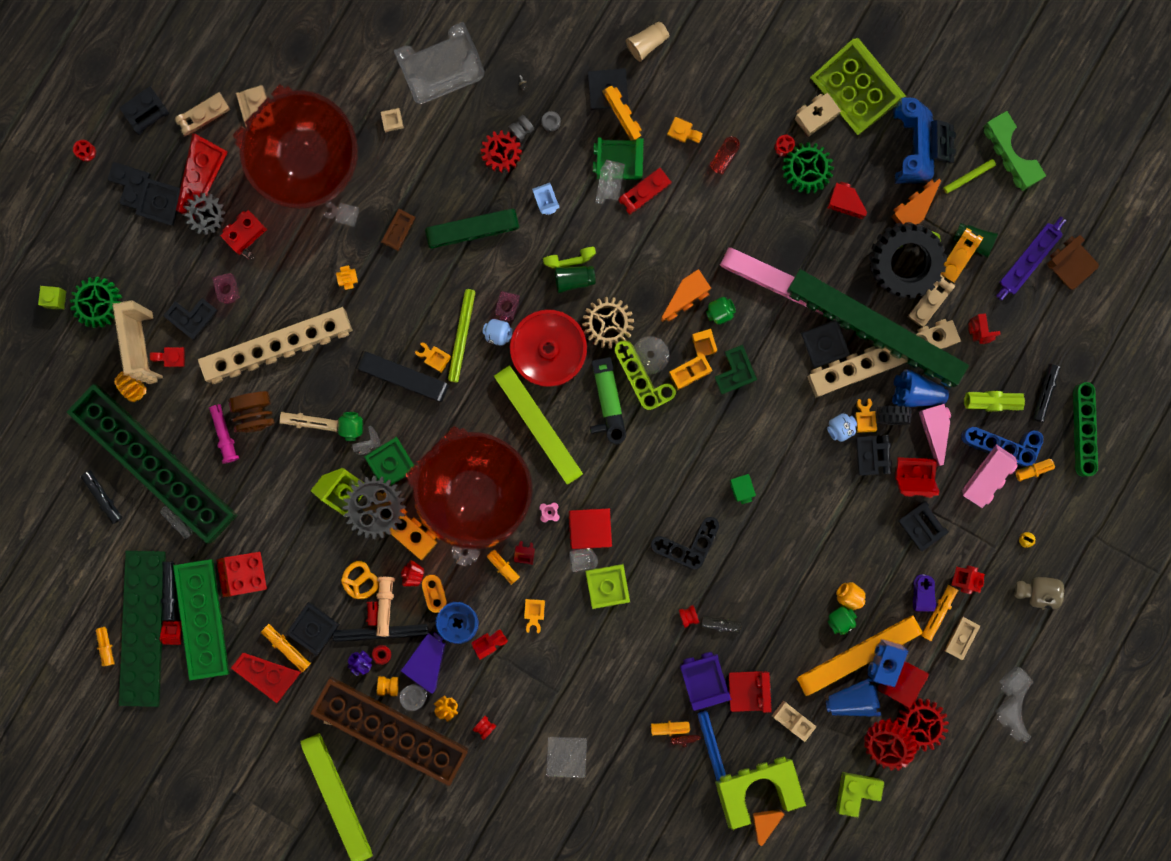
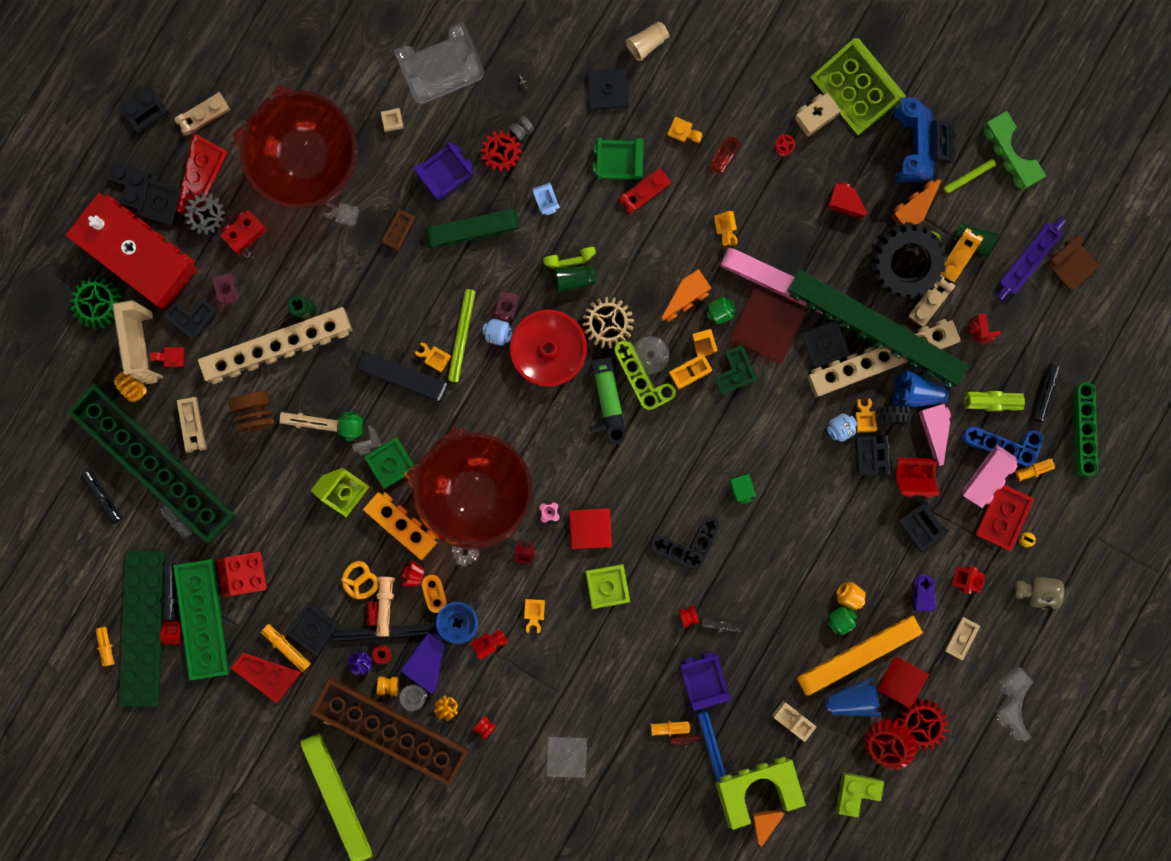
(52, 297): lime brick -> none
(81, 147): red wheel -> none
(132, 250): none -> red piece
(191, 424): none -> tan plate
(225, 442): dark pink pin -> none
(251, 100): tan plate -> none
(308, 310): none -> dark green plant
(346, 277): light orange gear -> none
(378, 524): dark grey gear -> none
(445, 171): none -> dark purple panel
(503, 567): light orange axle -> none
(538, 425): lime beam -> none
(551, 121): flat silver tile -> none
(583, 560): clear plate -> none
(610, 181): clear bracket -> none
(622, 112): light orange plate -> none
(725, 225): none -> light orange plate
(750, 691): red bracket -> none
(767, 325): none -> clear red plate
(813, 172): green gear -> none
(888, 673): blue brick -> none
(940, 612): light orange pin -> none
(1004, 517): none -> red plate

